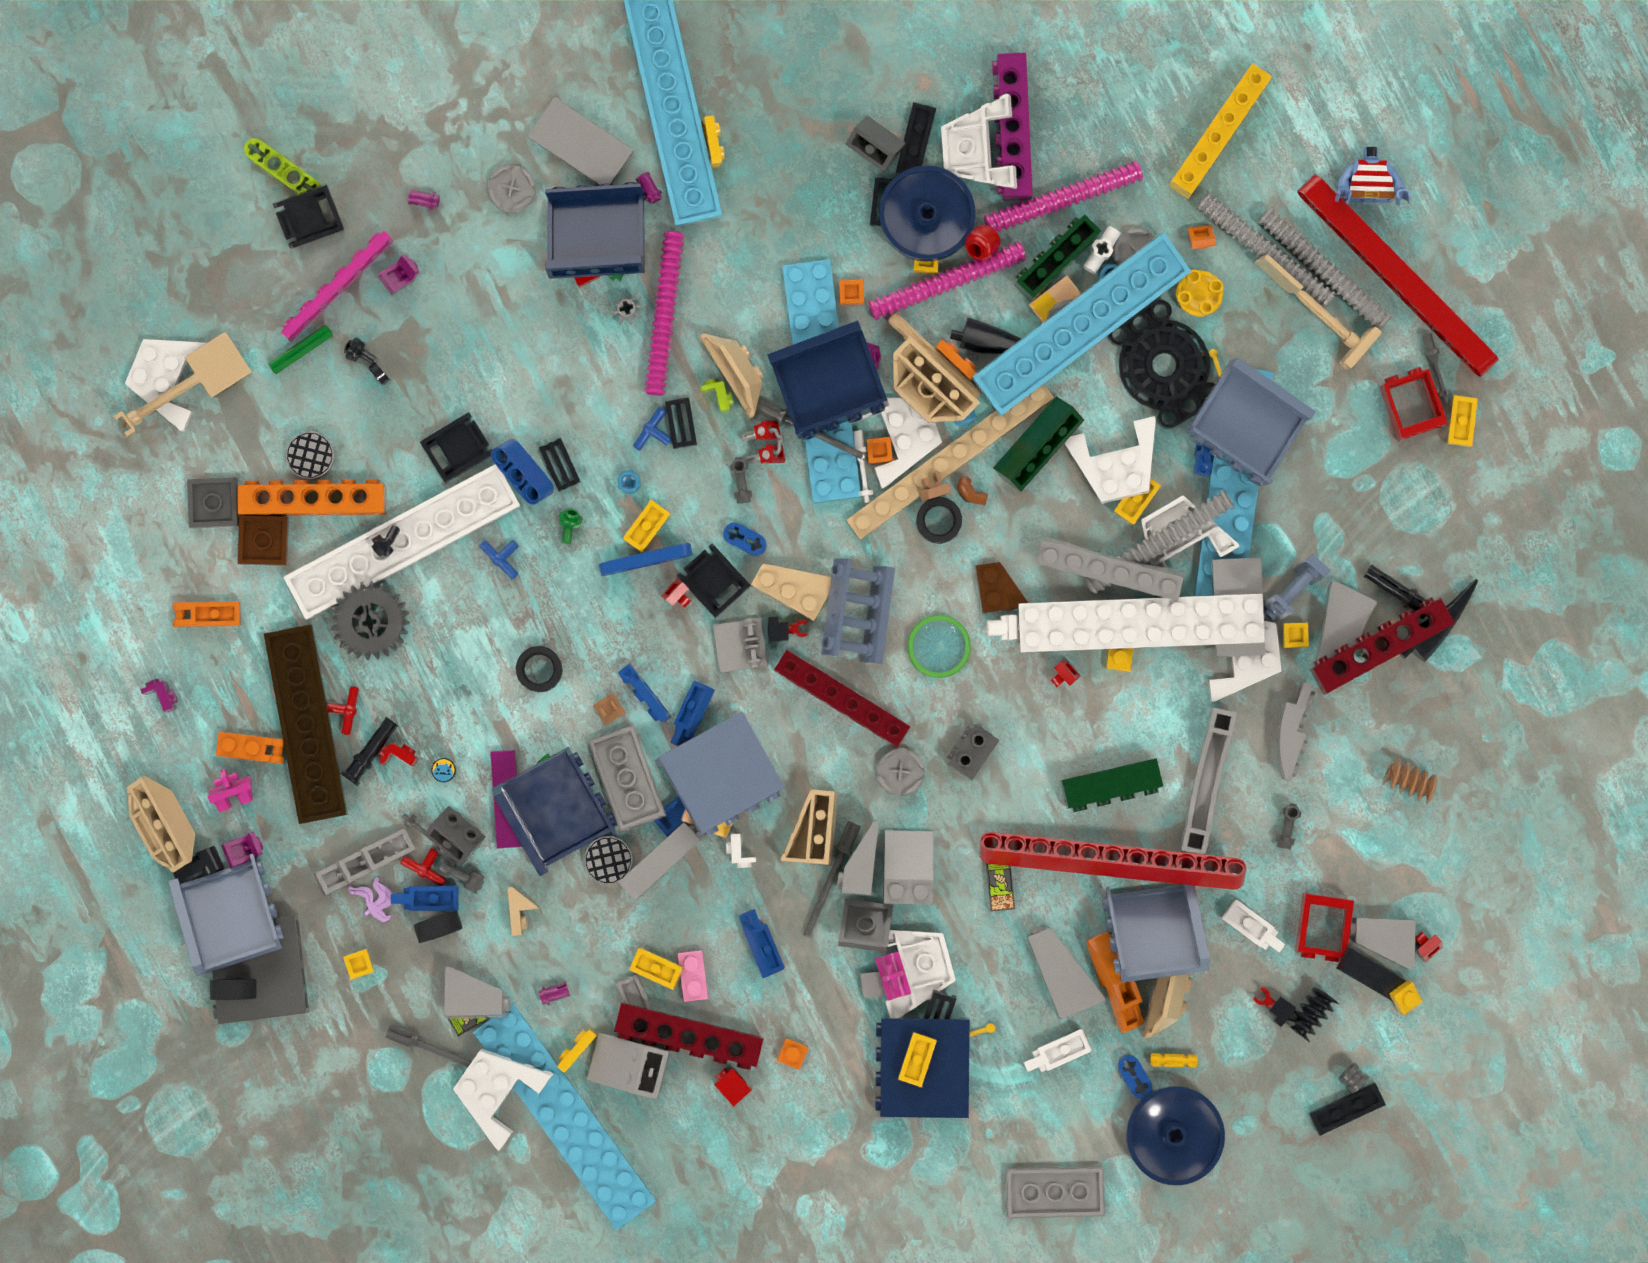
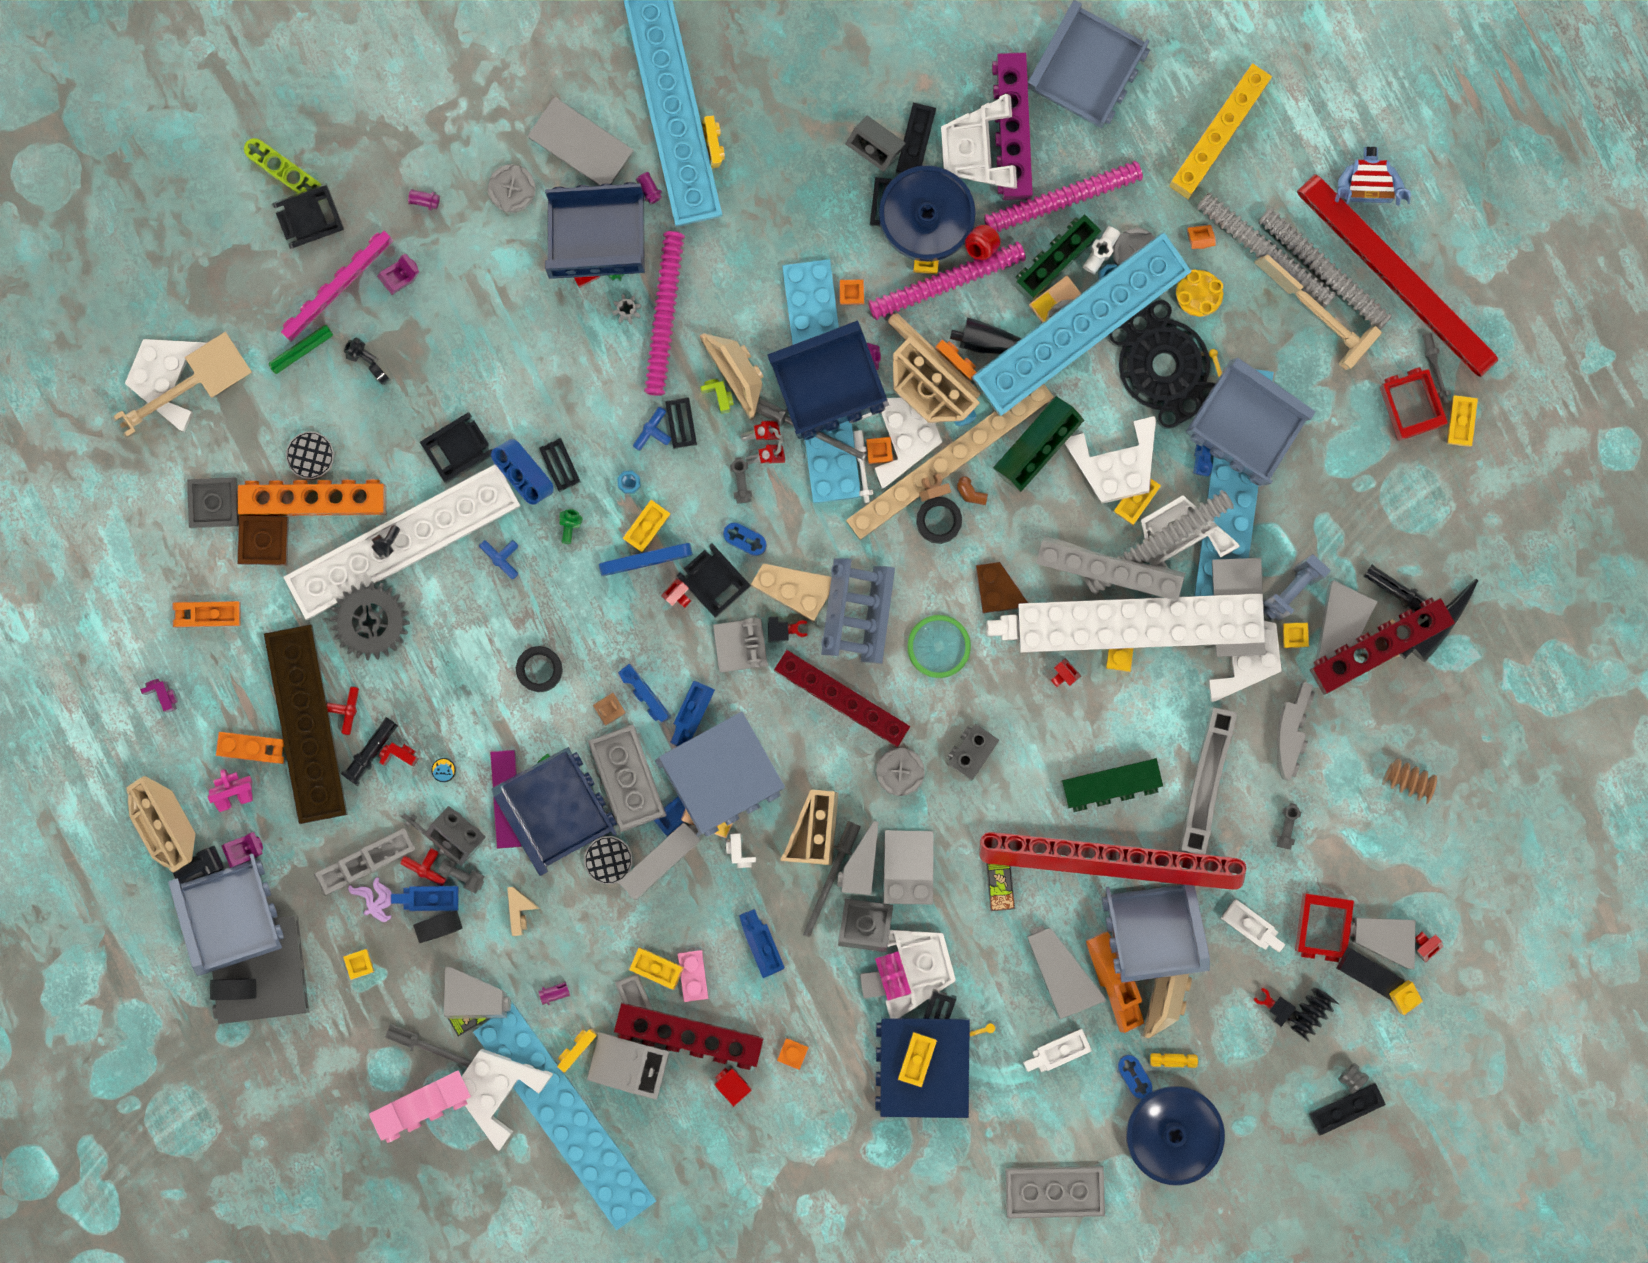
(419, 1105): none -> bright pink brick
(1088, 65): none -> sand blue panel

